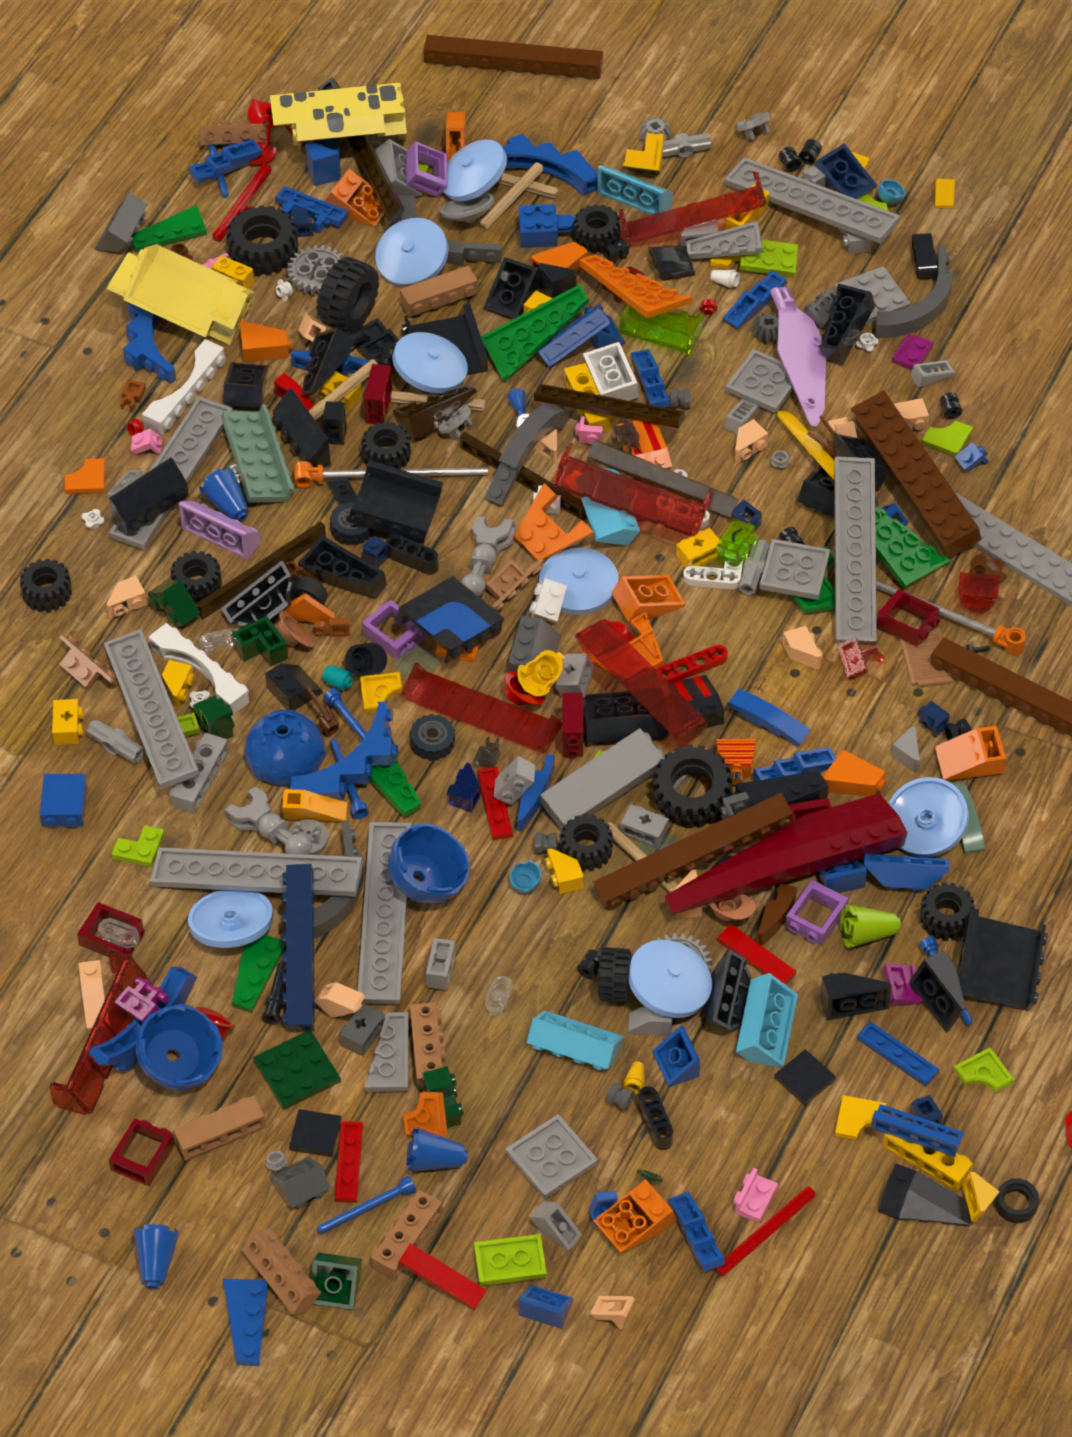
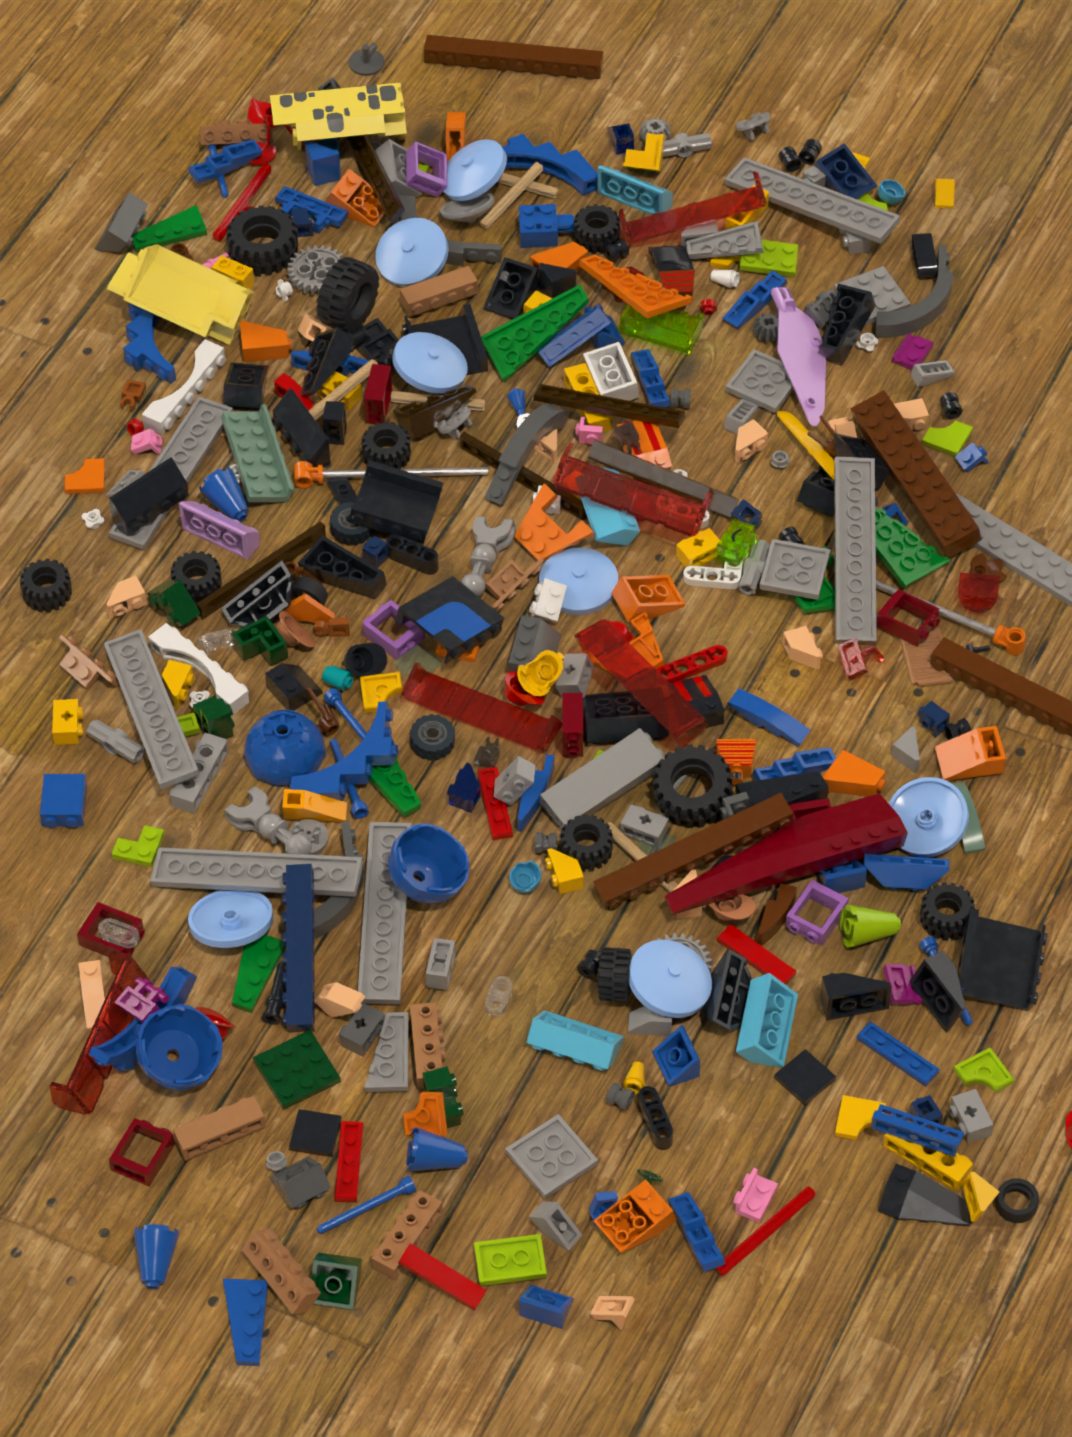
(366, 61): none -> dark grey shield
(621, 137): none -> clear blue slope
(680, 280): none -> reddish brown torso
(971, 1116): none -> light grey brick

